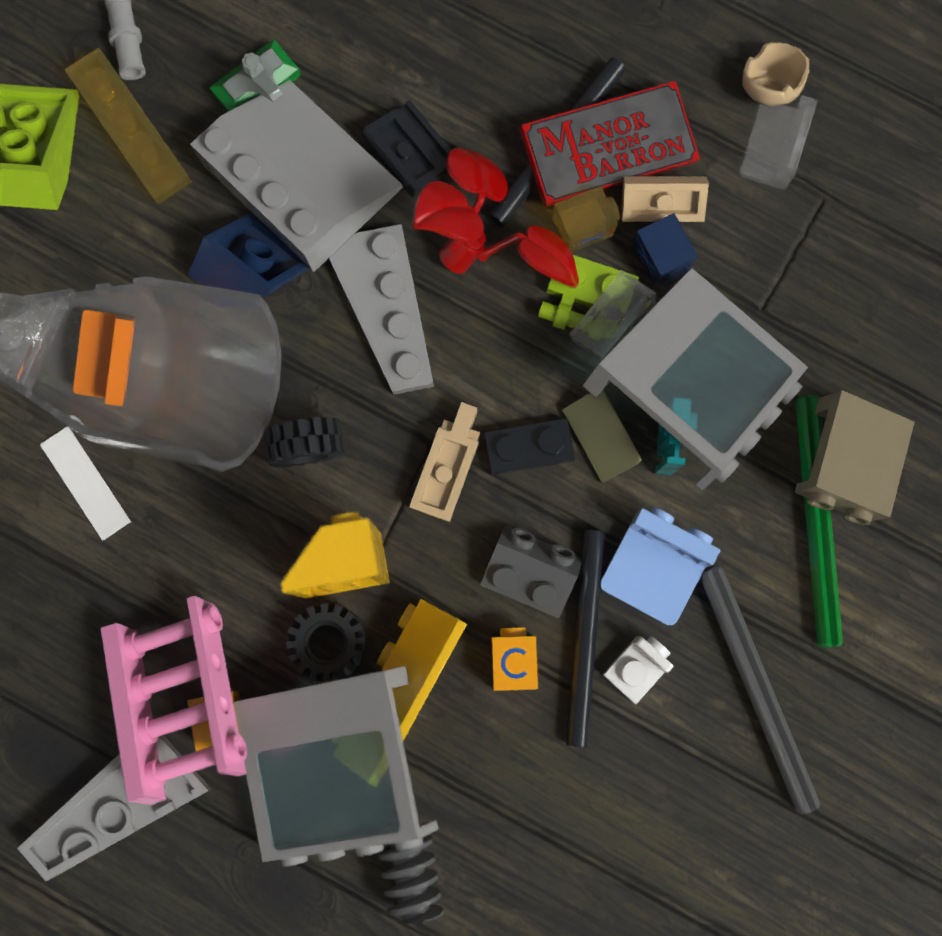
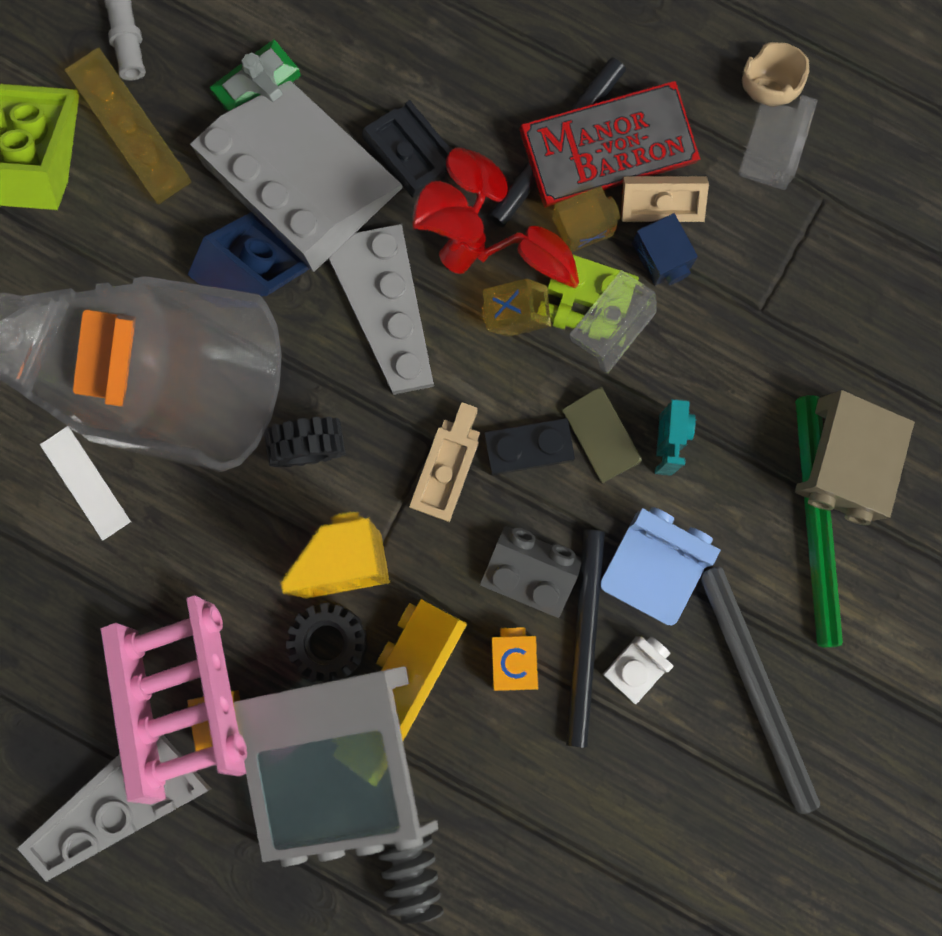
(516, 307): none -> clear yellow brick
(703, 373): panel -> none

